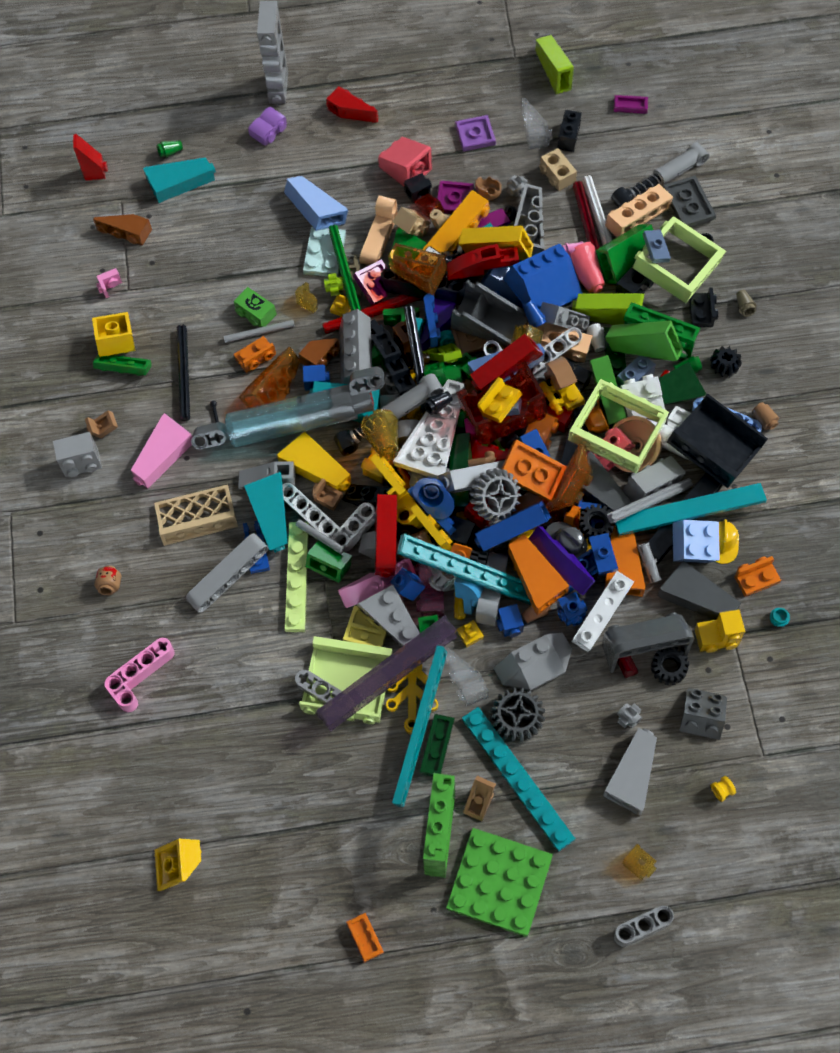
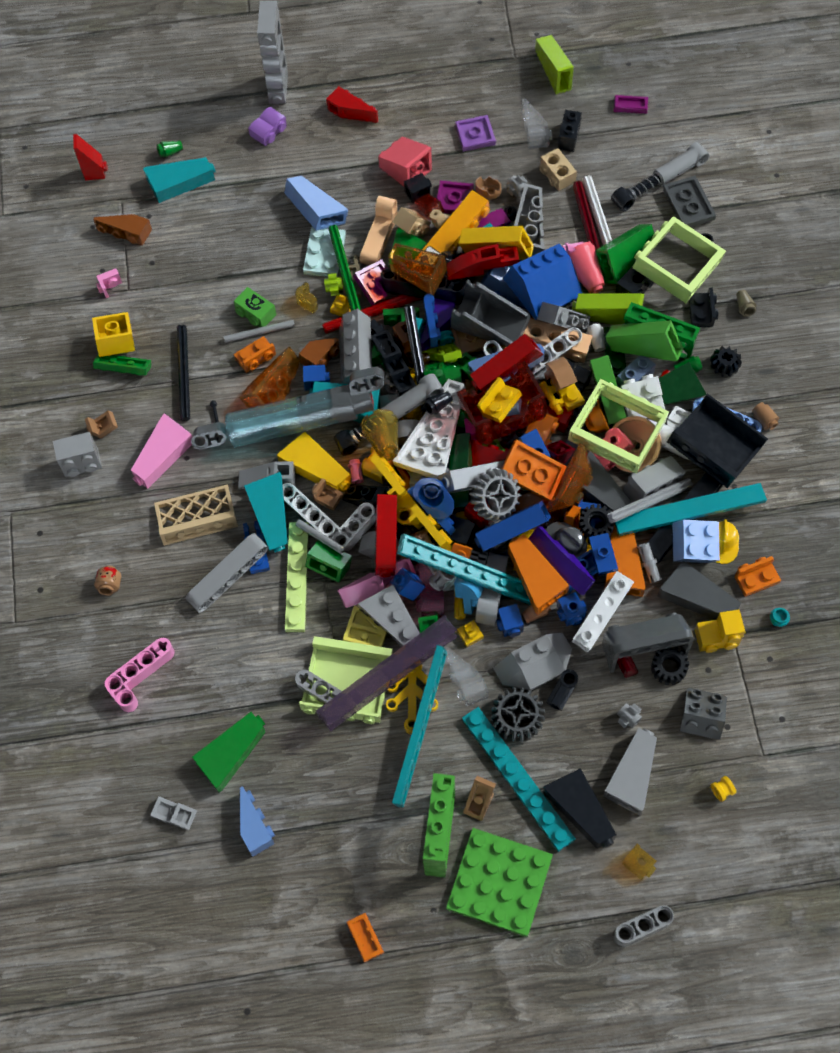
(173, 813): none -> light grey slope
(176, 862): yellow slope -> none
(229, 750): none -> green slope
(252, 829): none -> medium blue slope
(356, 472): none -> bright pink pin
(437, 745): dark green plate -> none
(489, 458): medium nougat arm -> none
(529, 330): clear yellow brick -> none
(533, 314): blue cone -> none
(560, 451): none -> dark red slope
(562, 690): none -> black piece
(581, 807): none -> black slope
(639, 210): light nougat brick -> none
(656, 246): sand blue plate -> none

